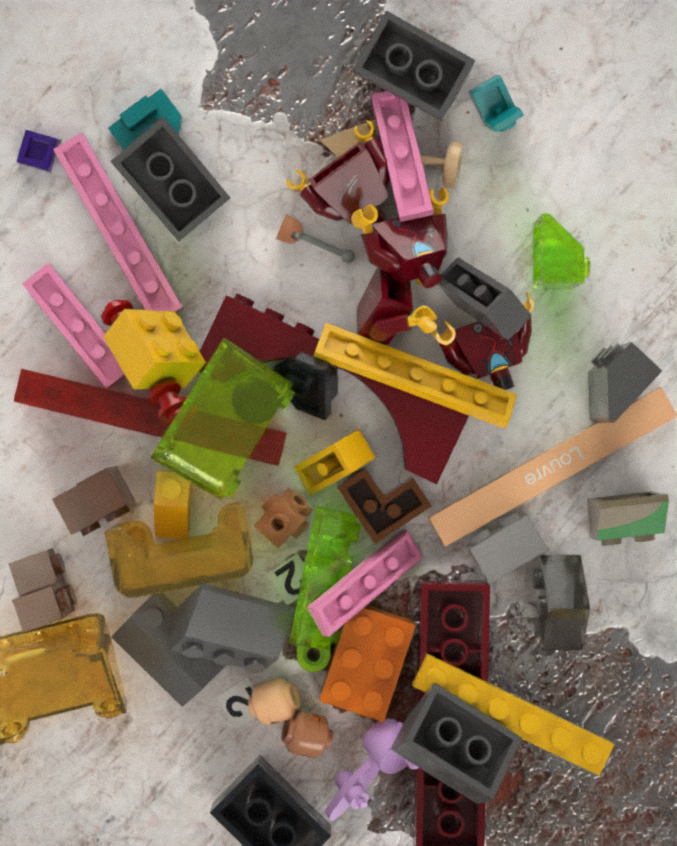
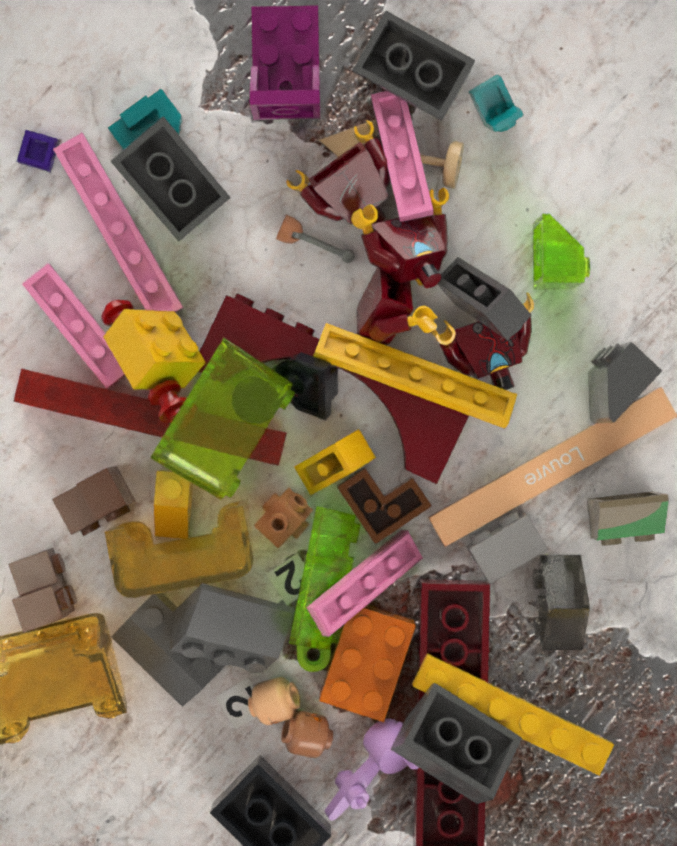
(285, 63): none -> magenta bracket

